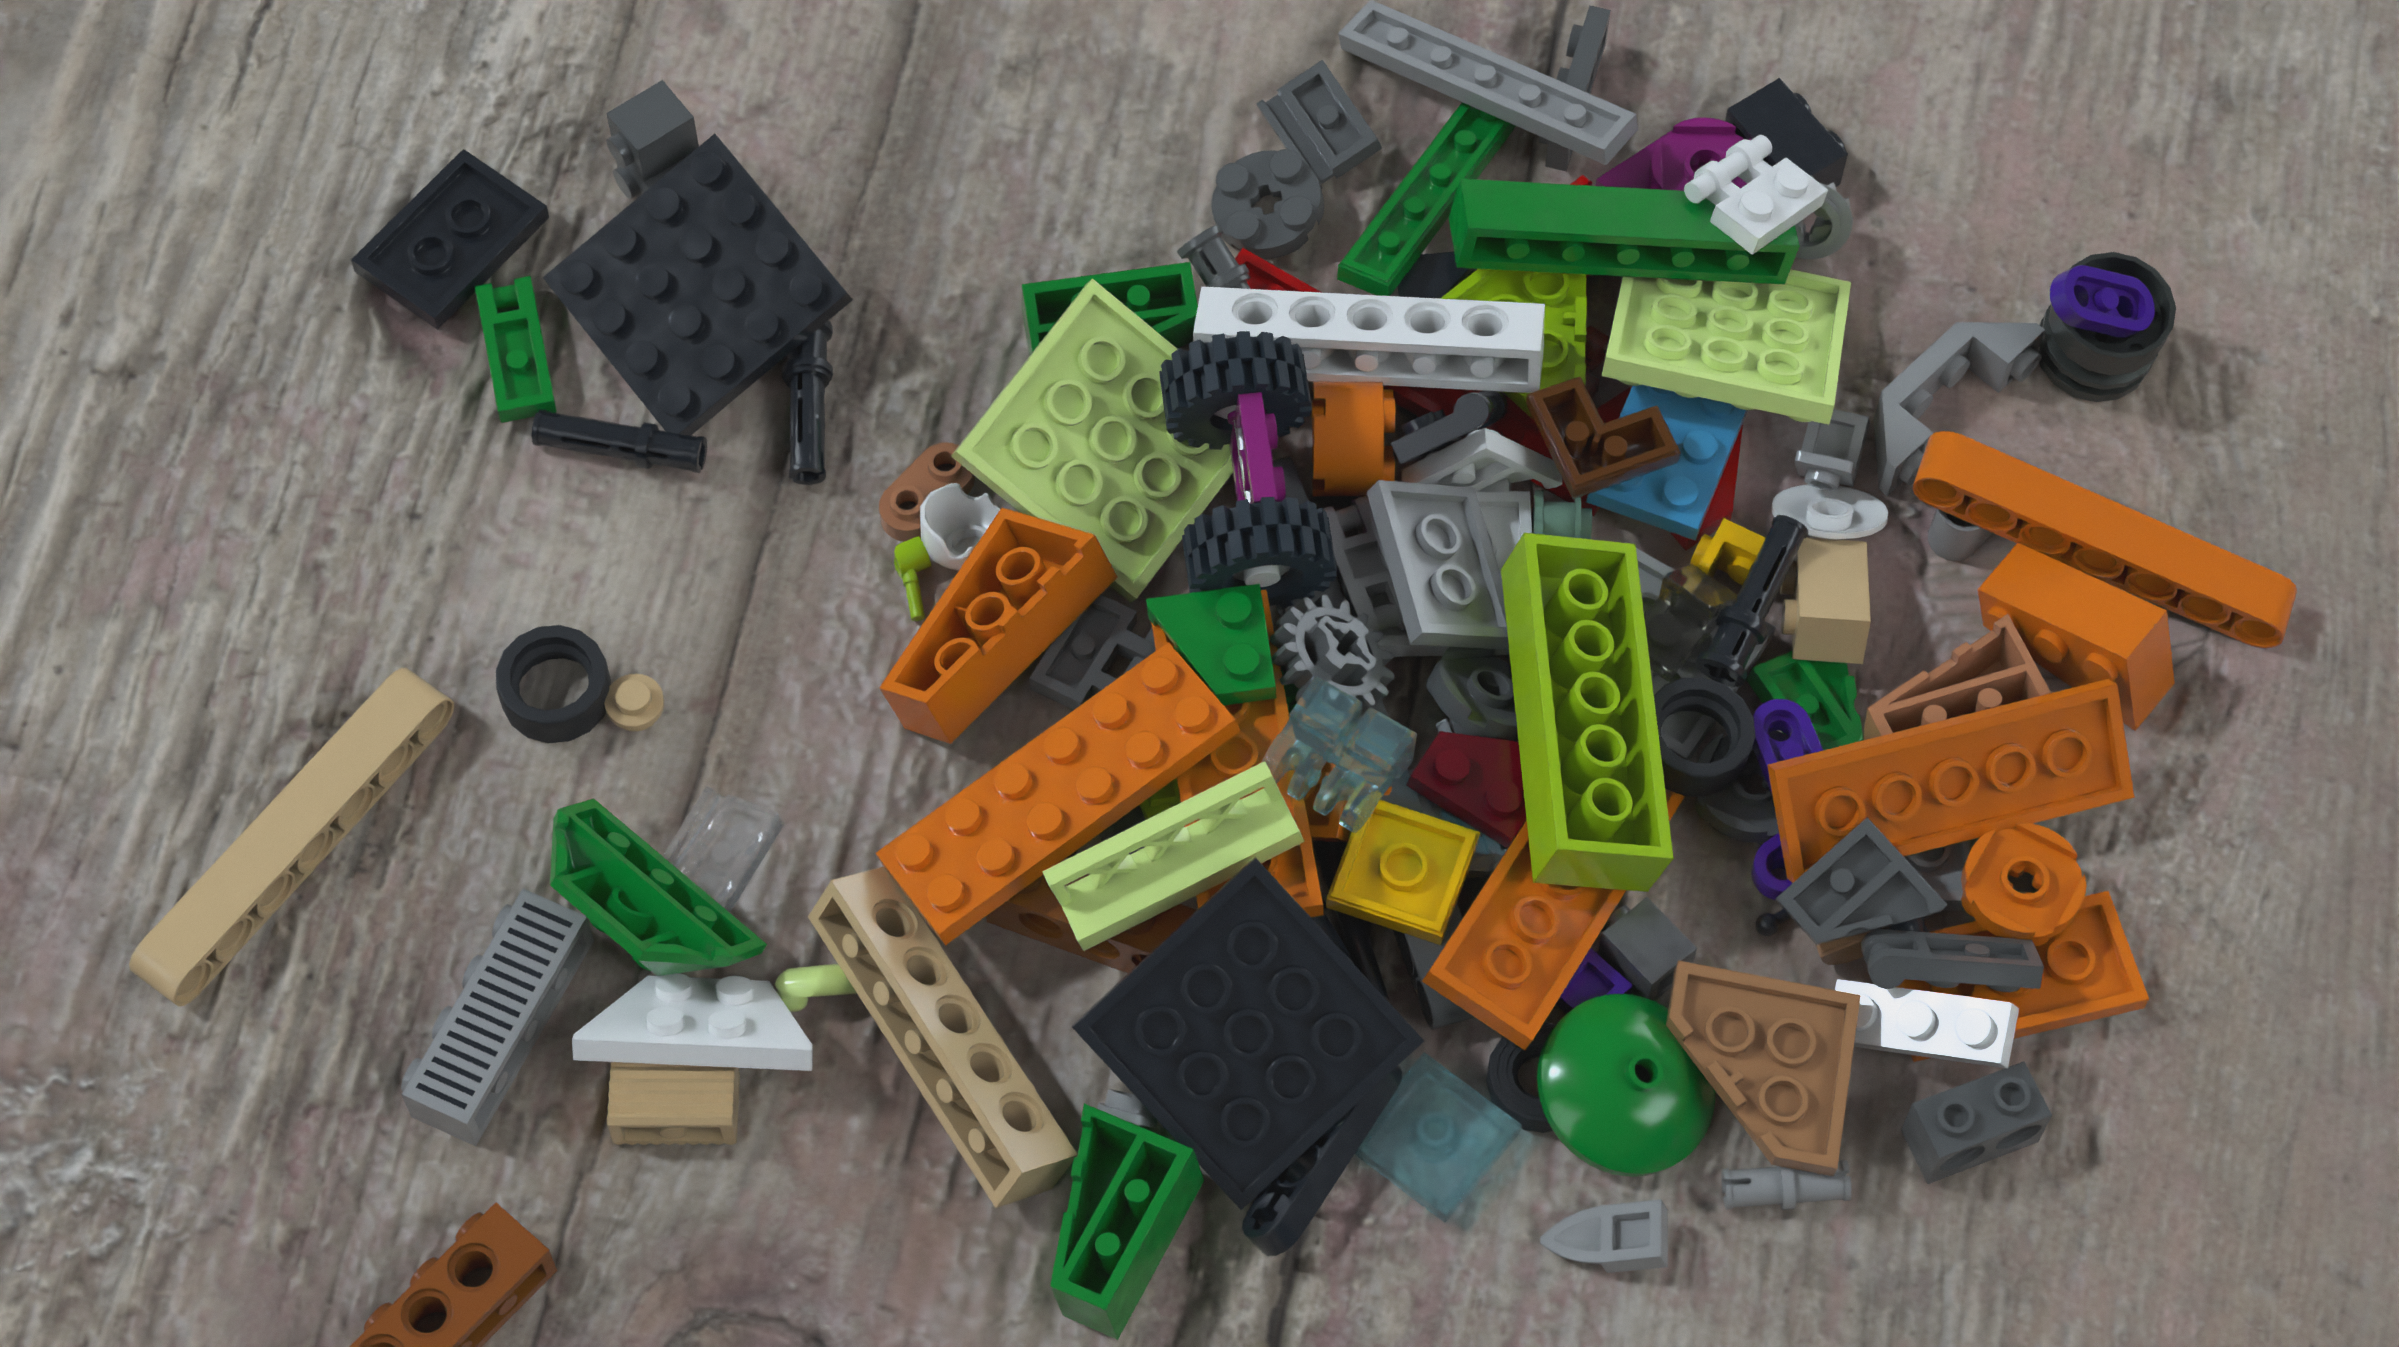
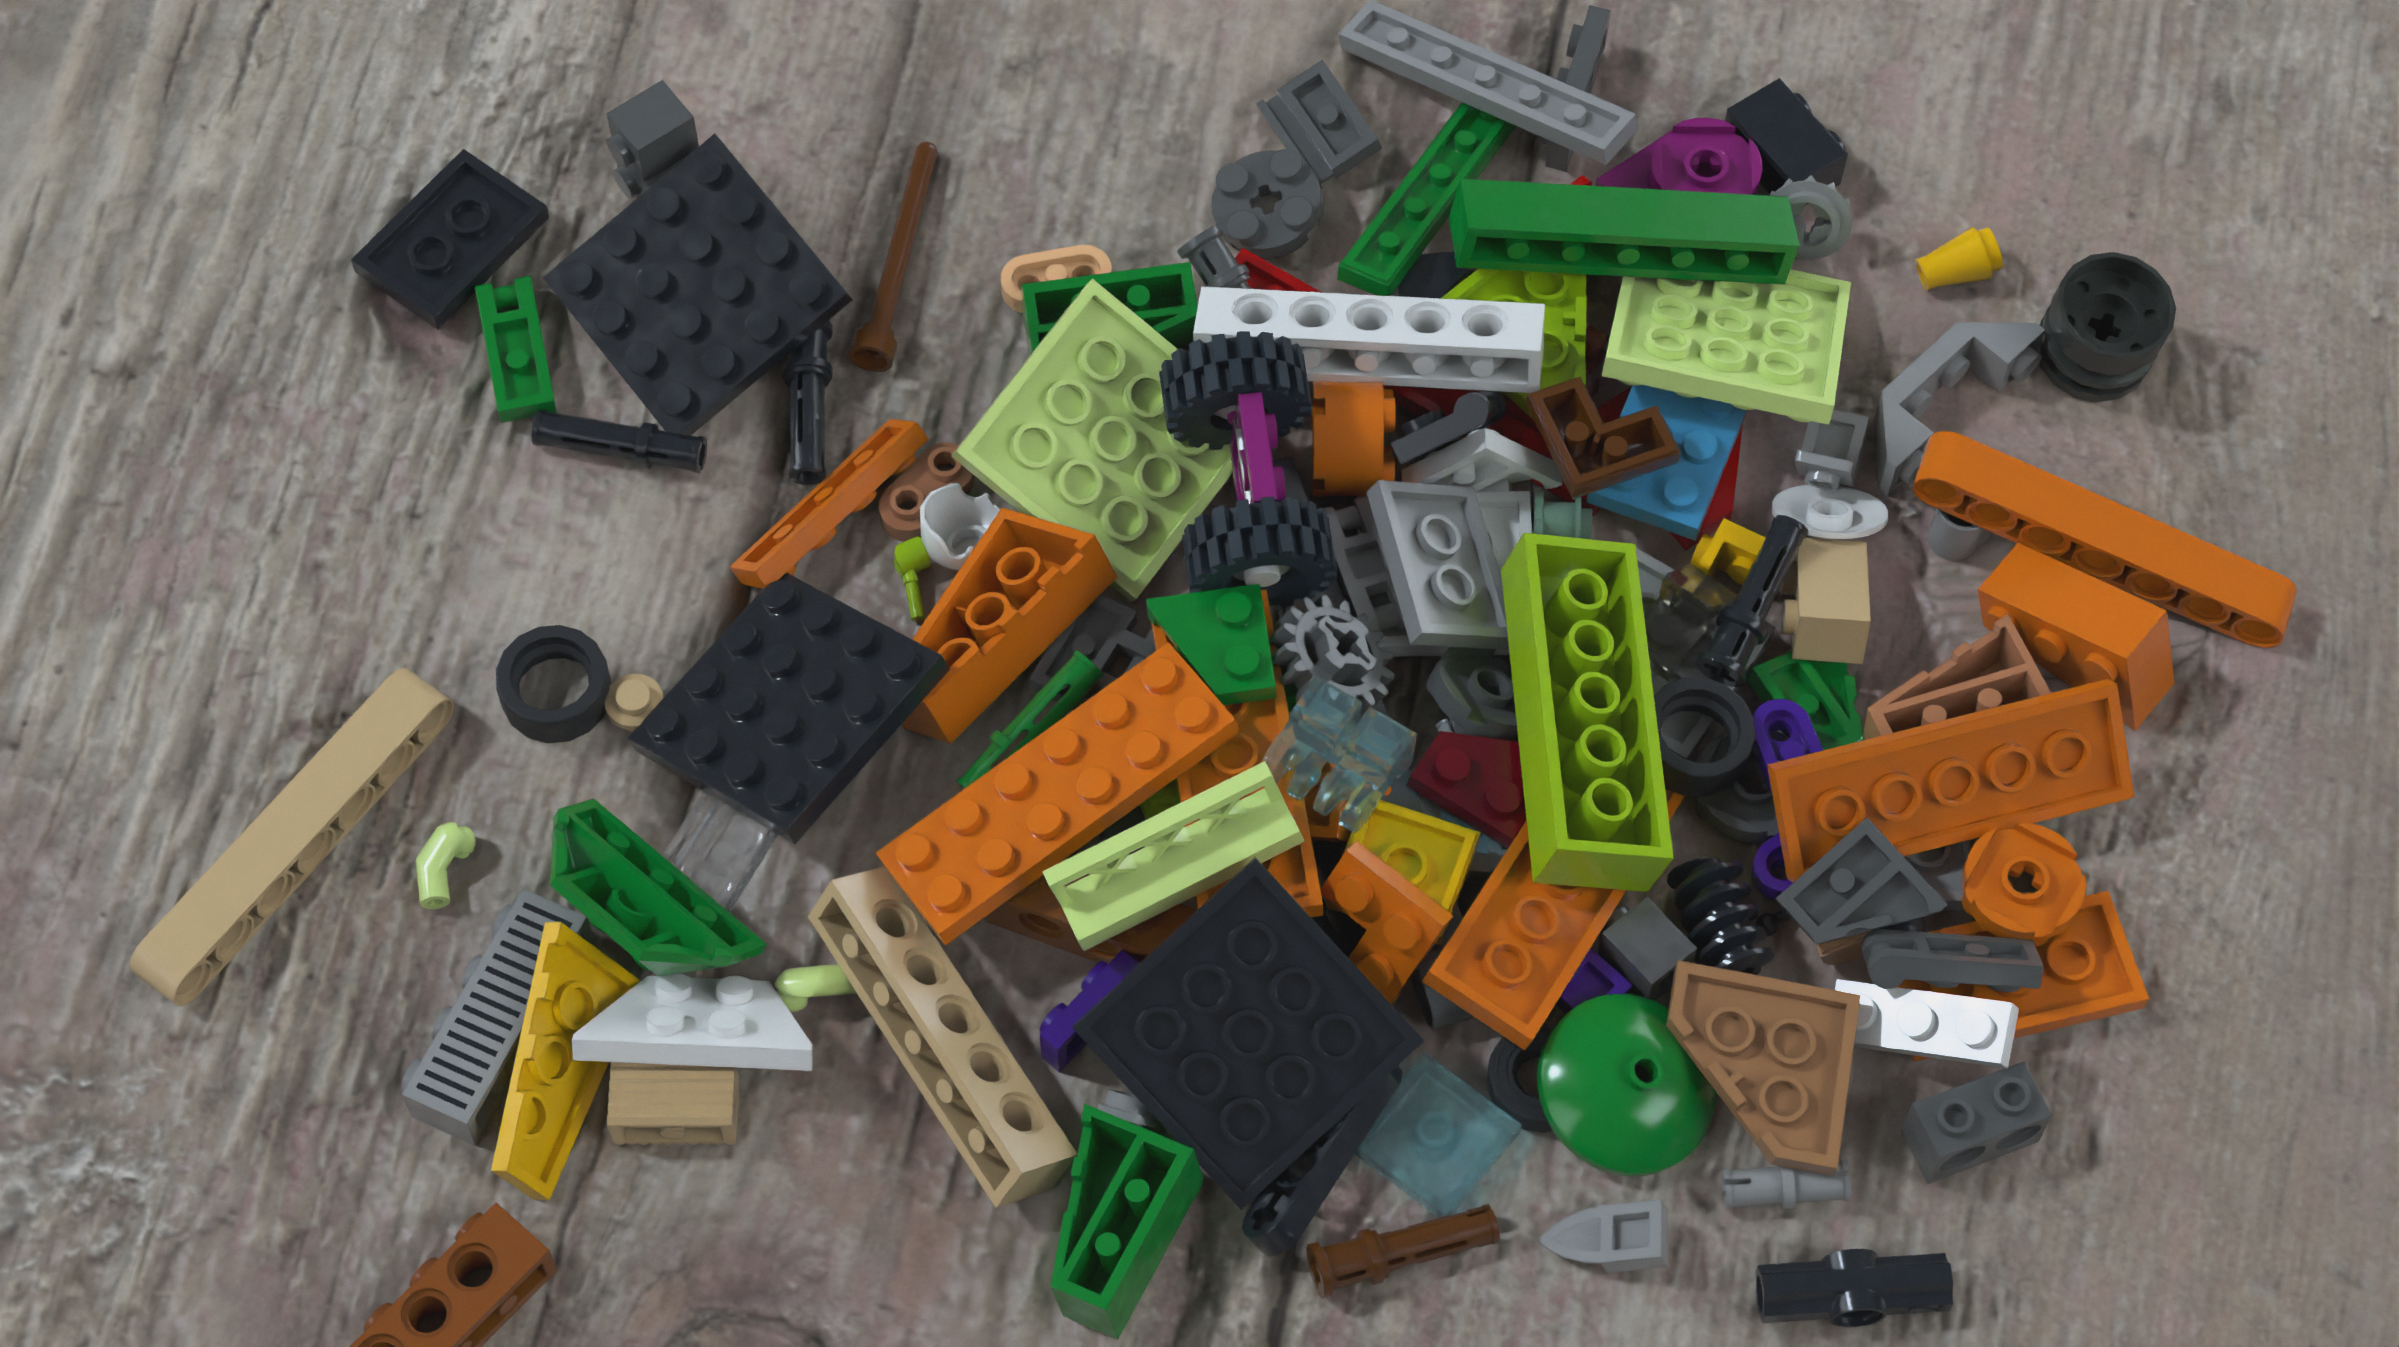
(434, 858): none -> yellowish green arm
(548, 1087): none -> yellow wing
(788, 705): none -> black plate
(839, 494): none -> orange plate
(874, 344): none -> reddish brown piece
(1050, 265): none -> light nougat plate
(1057, 1037): none -> dark purple plate
(1077, 674): none -> green pin
(1375, 1255): none -> reddish brown pin
(1397, 916): none -> orange plate
(1715, 917): none -> black piece
(1768, 202): white plate -> none
(1854, 1288): none -> black piece
(1961, 260): none -> yellow cone
(2102, 301): dark purple plate -> none

